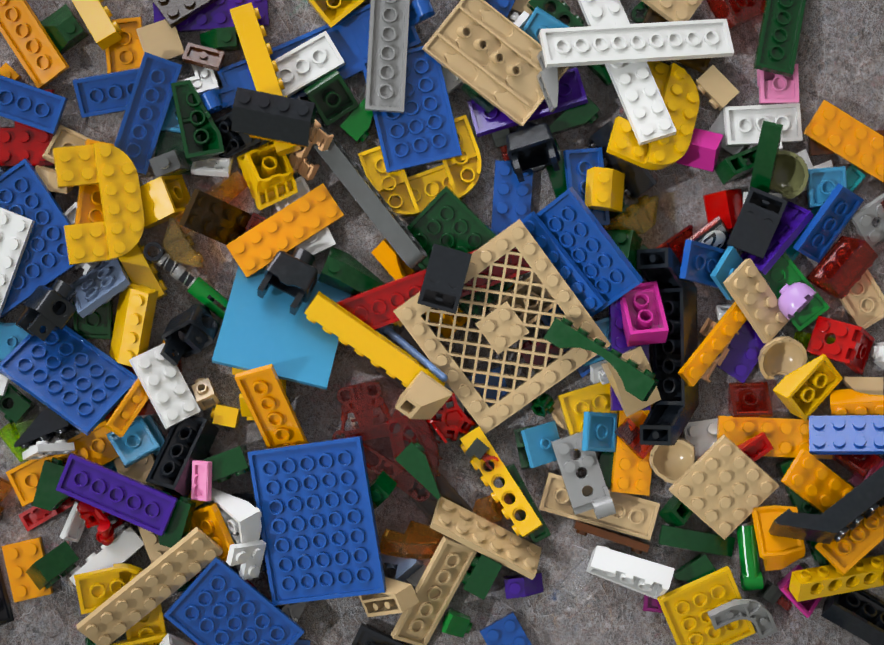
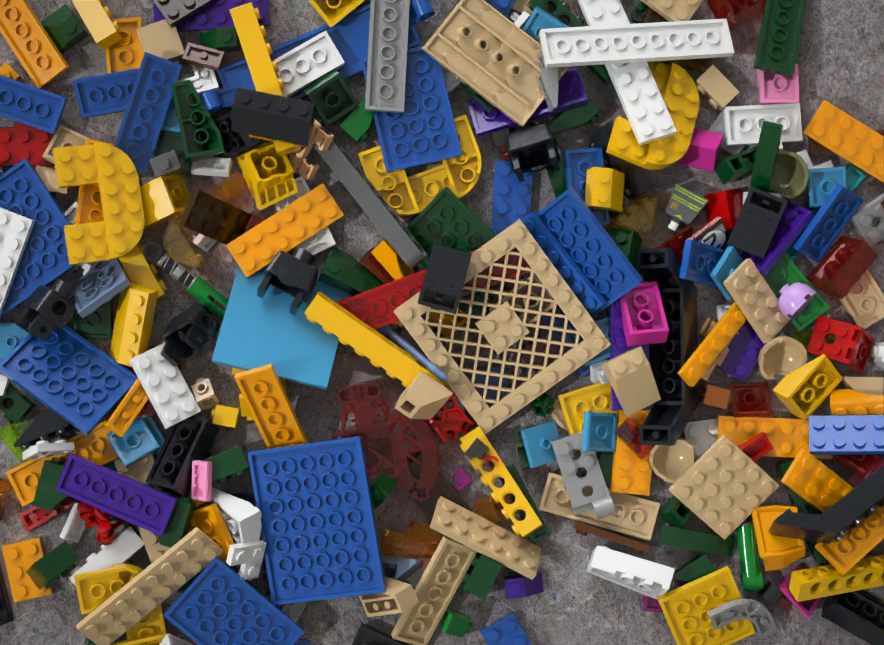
(203, 242): none -> white tile
(376, 267): none -> clear red slope
(417, 464): dark green slope -> none
(461, 479): none -> magenta tile
(635, 380): dark green arch -> none
(684, 207): none -> dark grey torso
(715, 396): none -> dark orange brick

